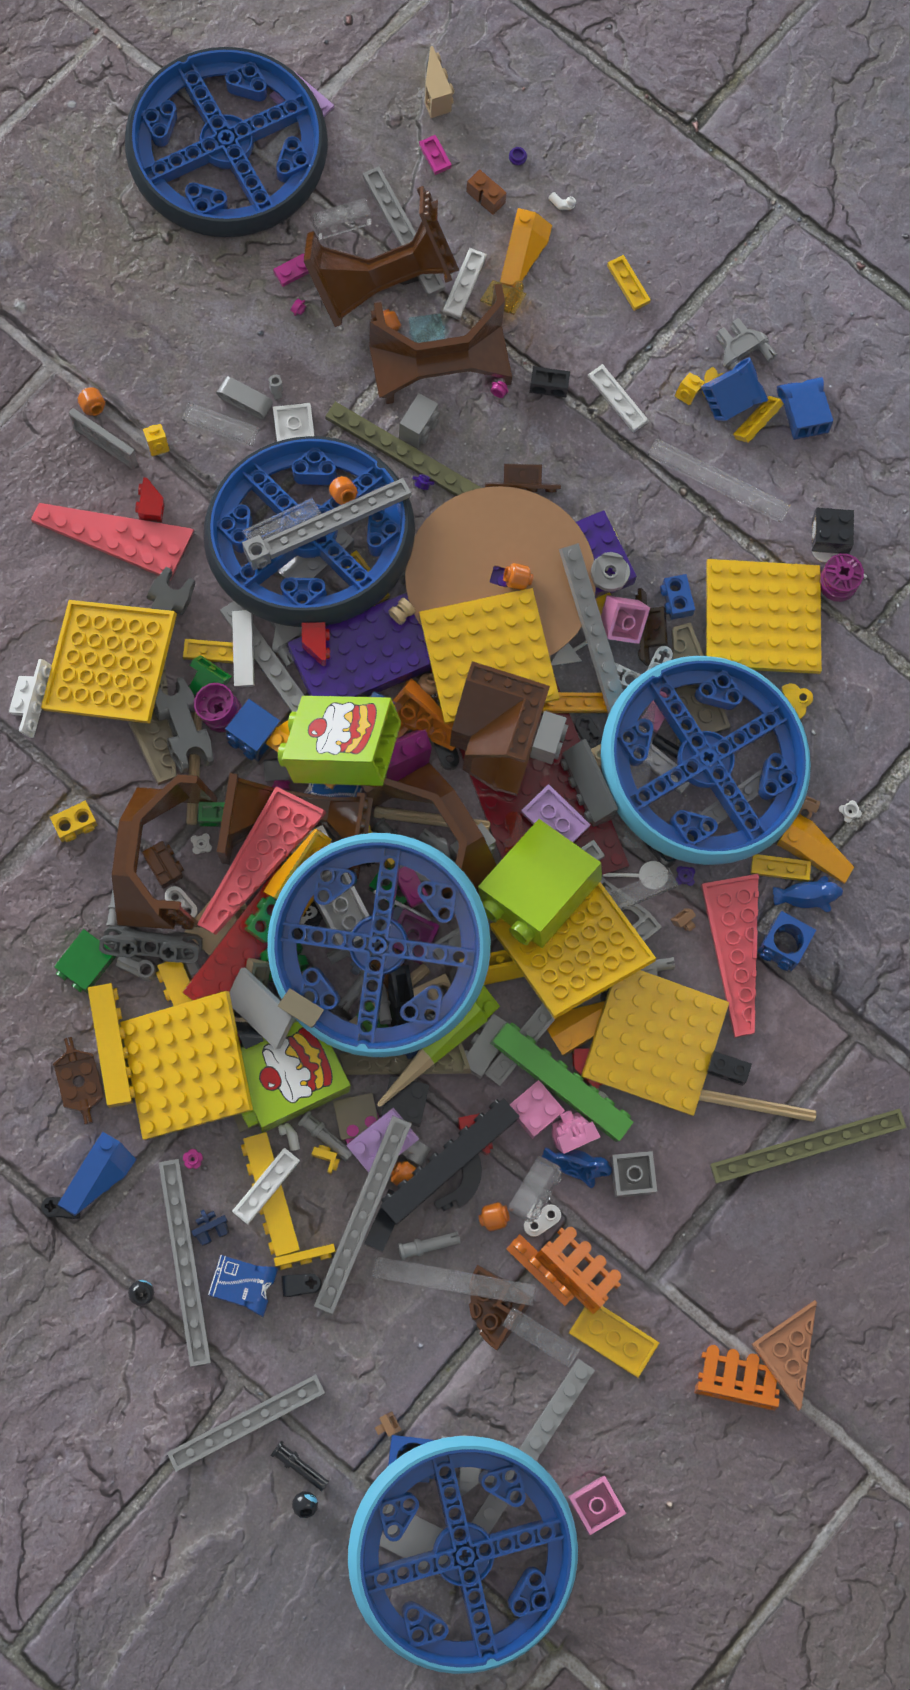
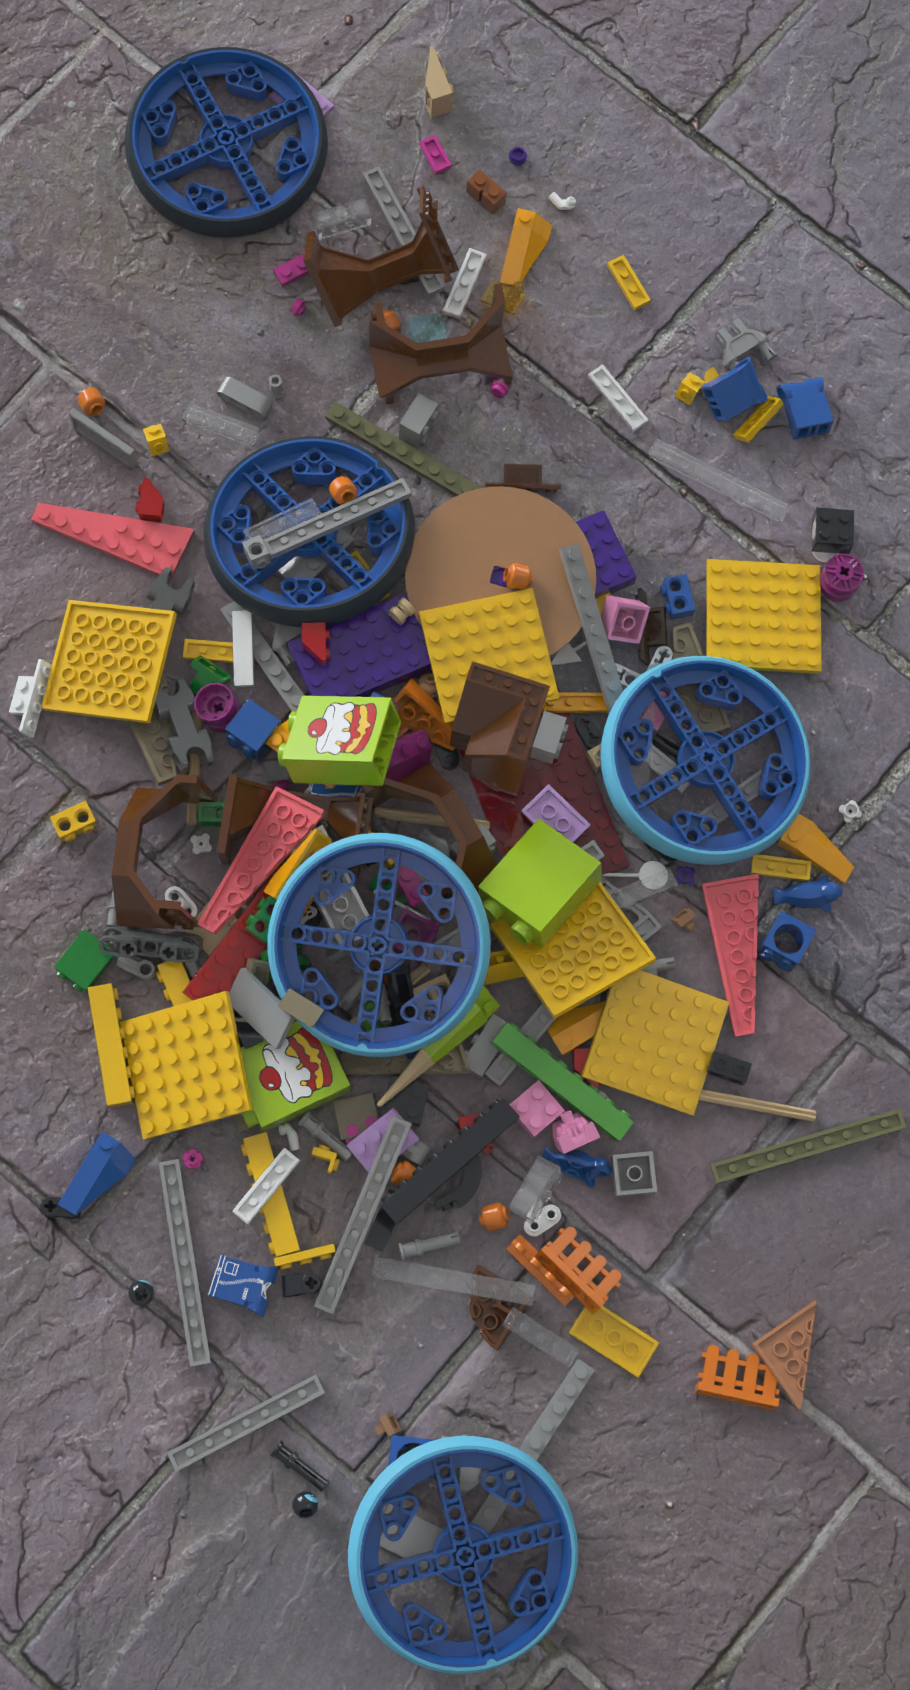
(67, 1068): reddish brown plate -> none
(162, 864): reddish brown brick -> none
(219, 1224): dark blue hips -> none
(293, 421): white plate -> none
(422, 481): dark purple plate -> none
(549, 381): black brick -> none
(589, 784): dark grey slope -> none
(596, 1505): bright pink brick -> none
(618, 565): light grey plate -> none
(793, 693): yellow plate -> none
(811, 805): medium nougat tile -> none

